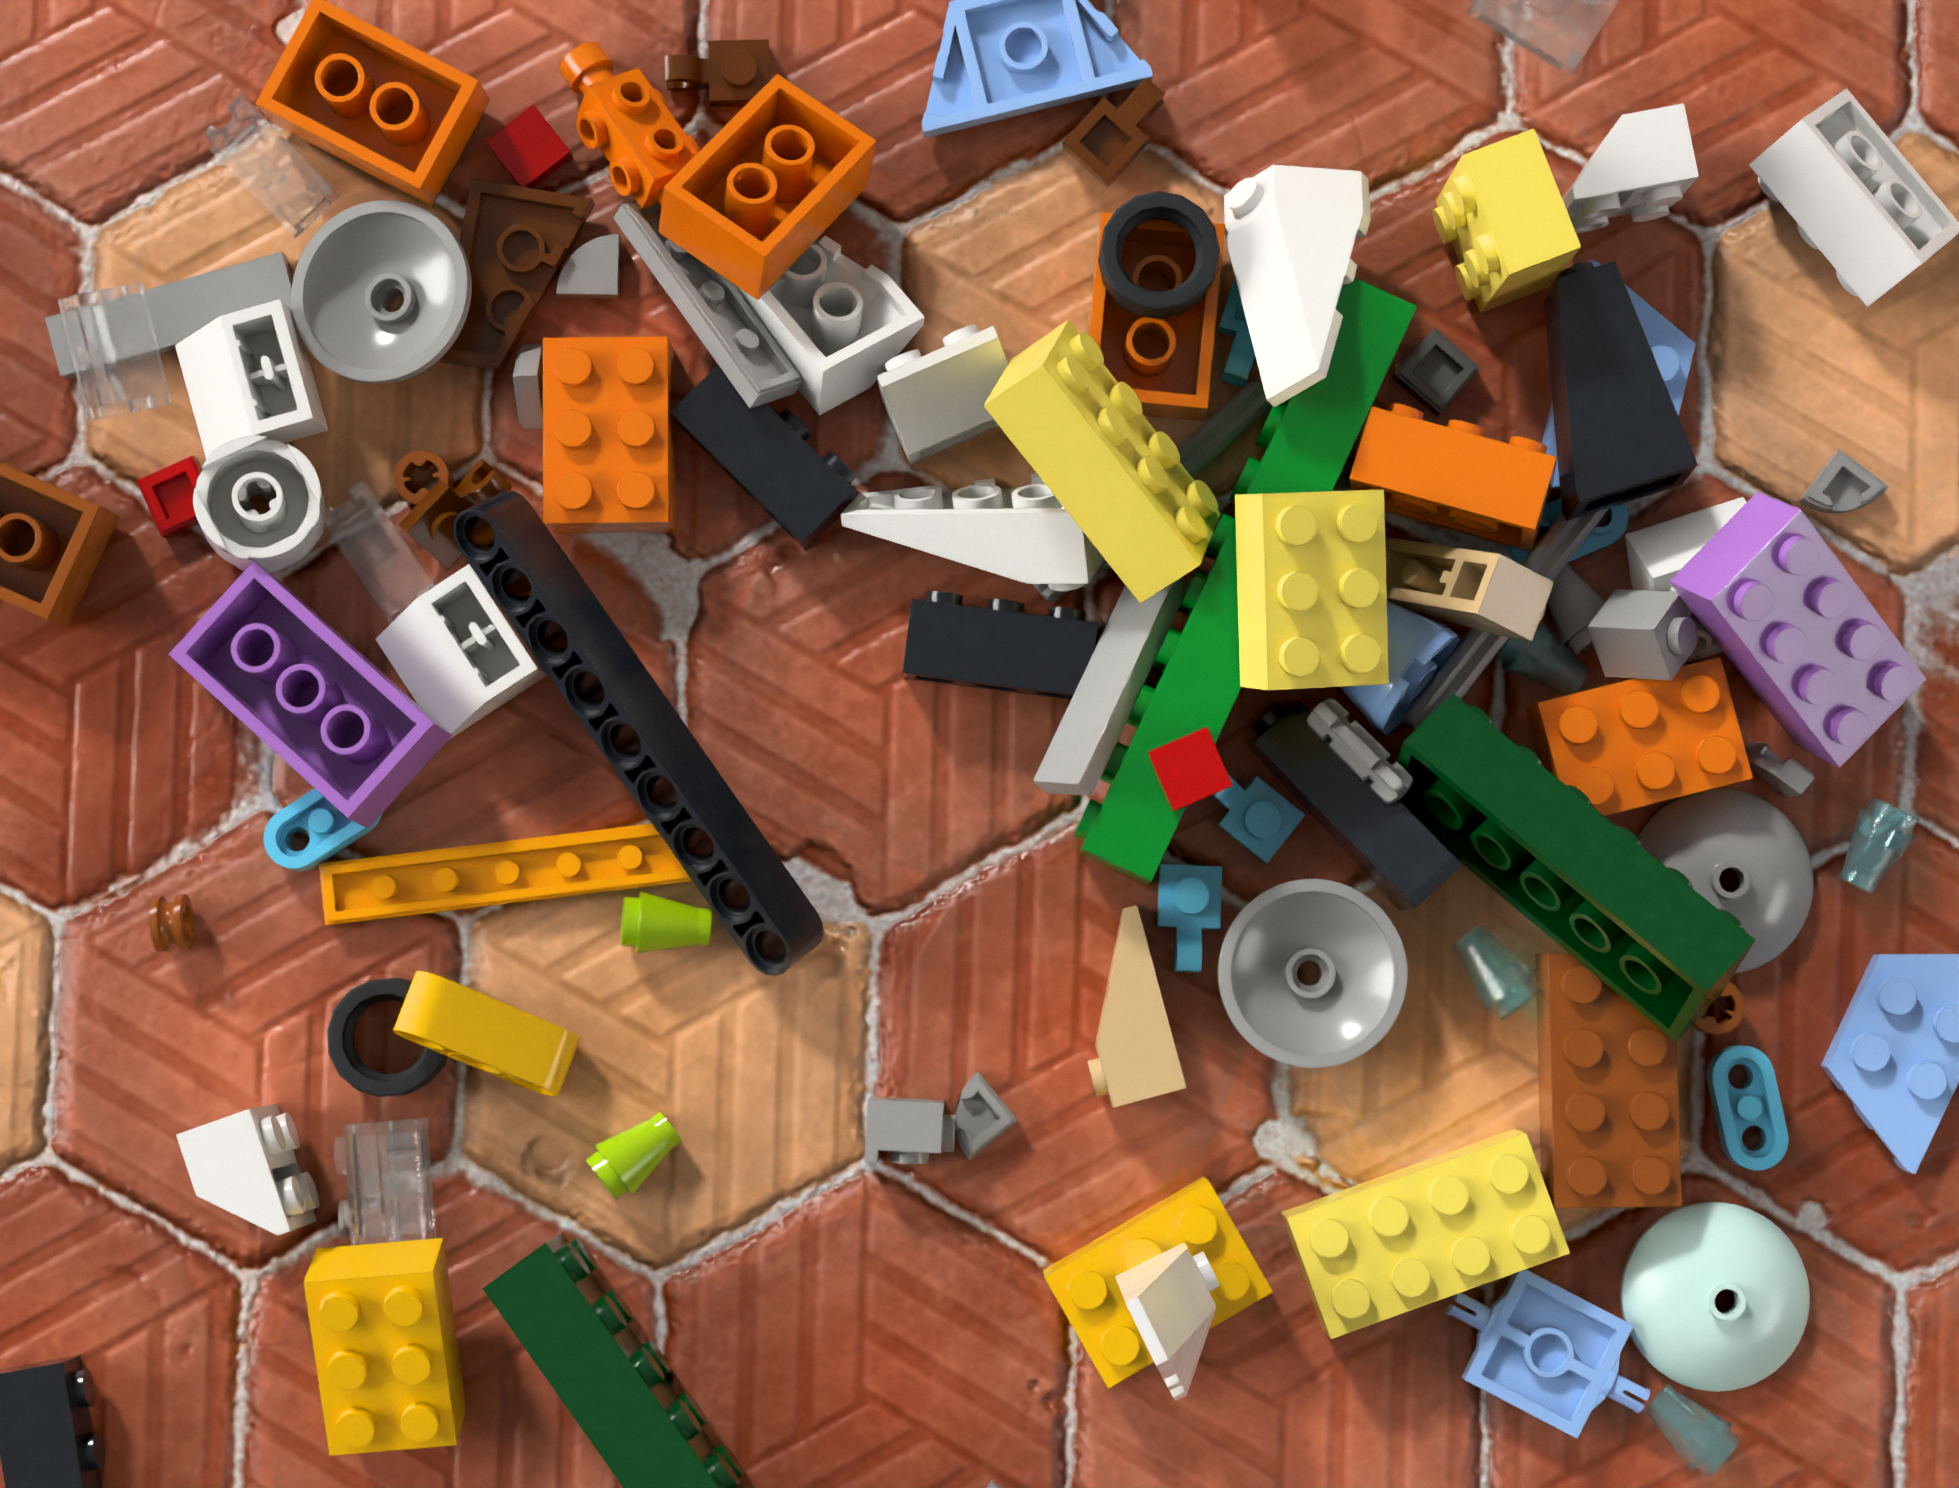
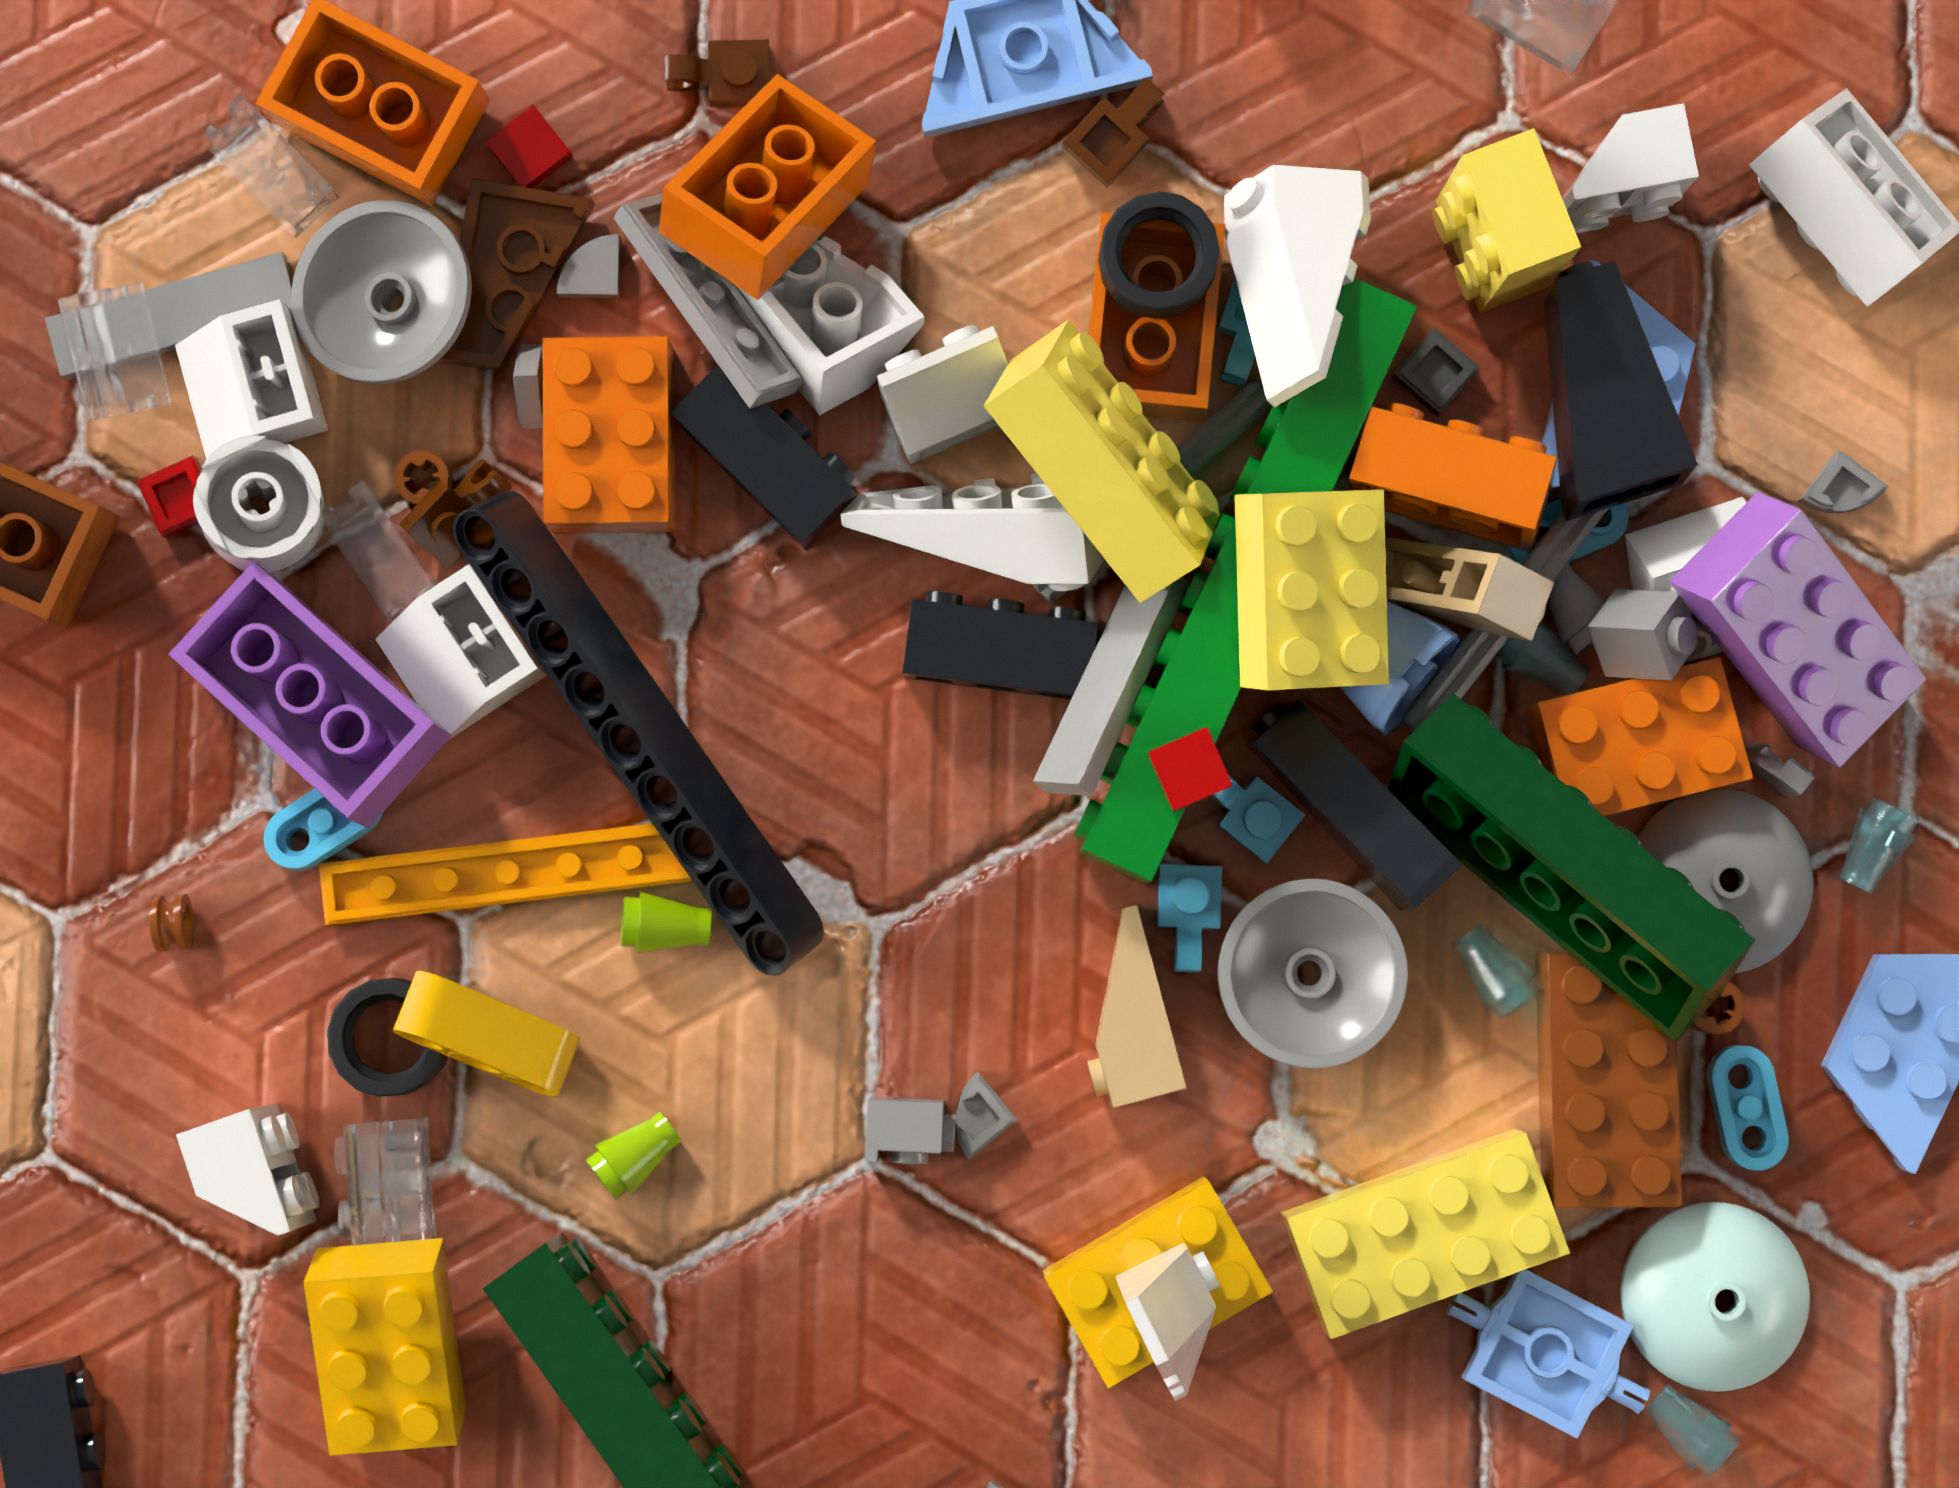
(627, 124): orange brick -> none
(1360, 751): light grey axle -> none

